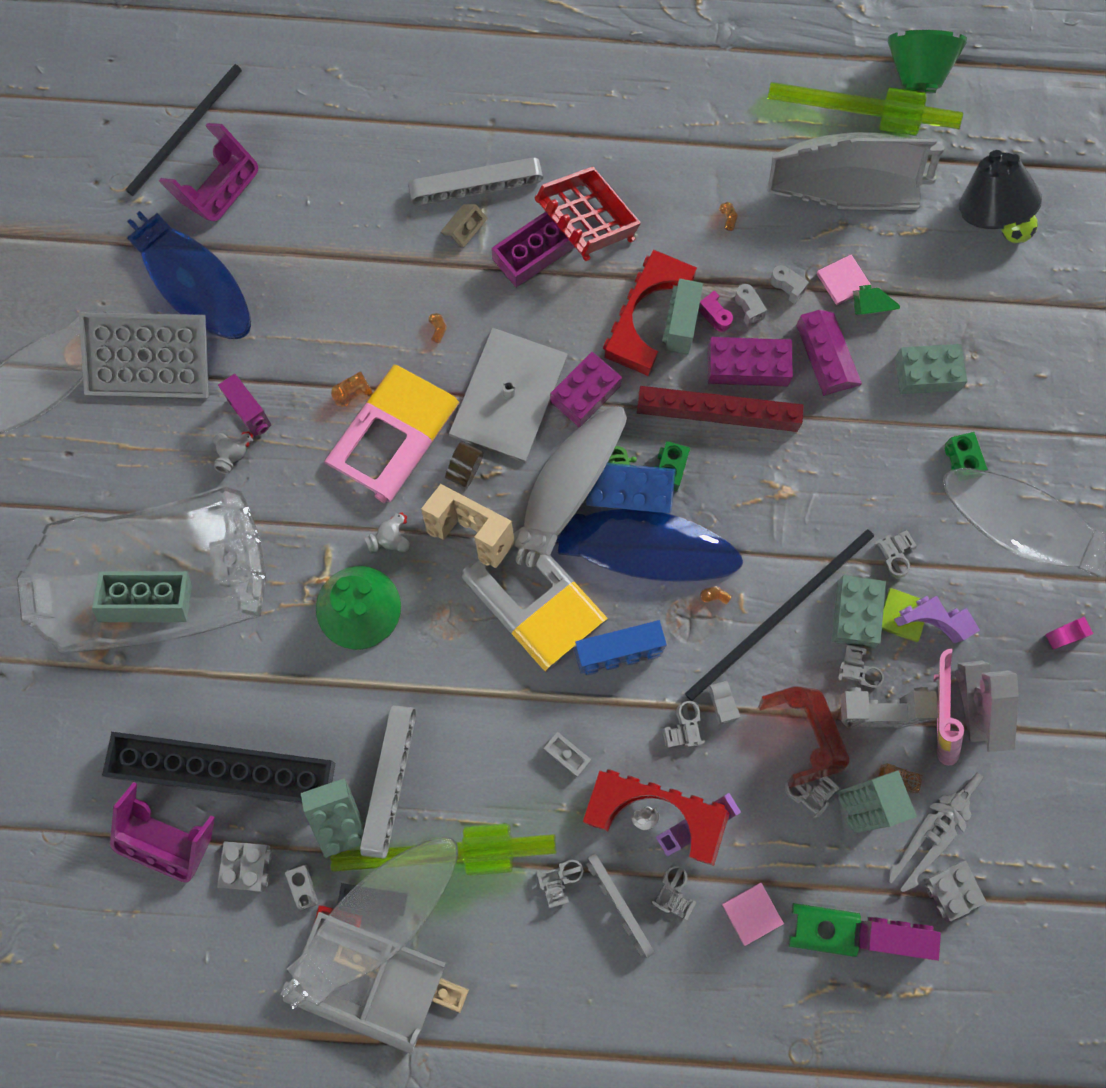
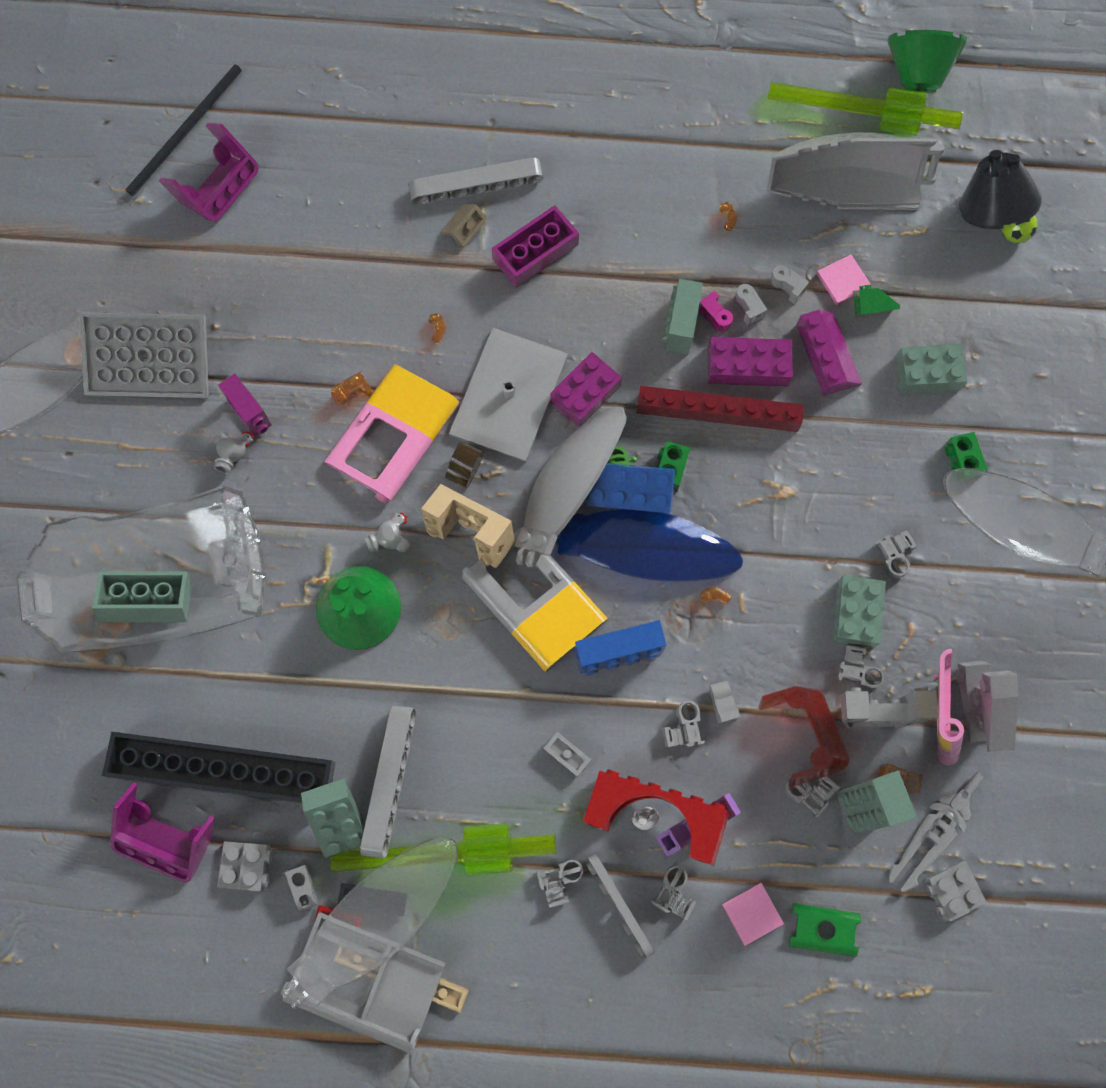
(191, 277): clear blue windscreen -> none
(607, 198): red window -> none
(625, 345): red arch -> none
(779, 615): black piece -> none
(895, 602): lime tile -> none
(899, 938): magenta brick -> none
(955, 624): medium lavender arch -> none
(1069, 633): dark pink leg -> none

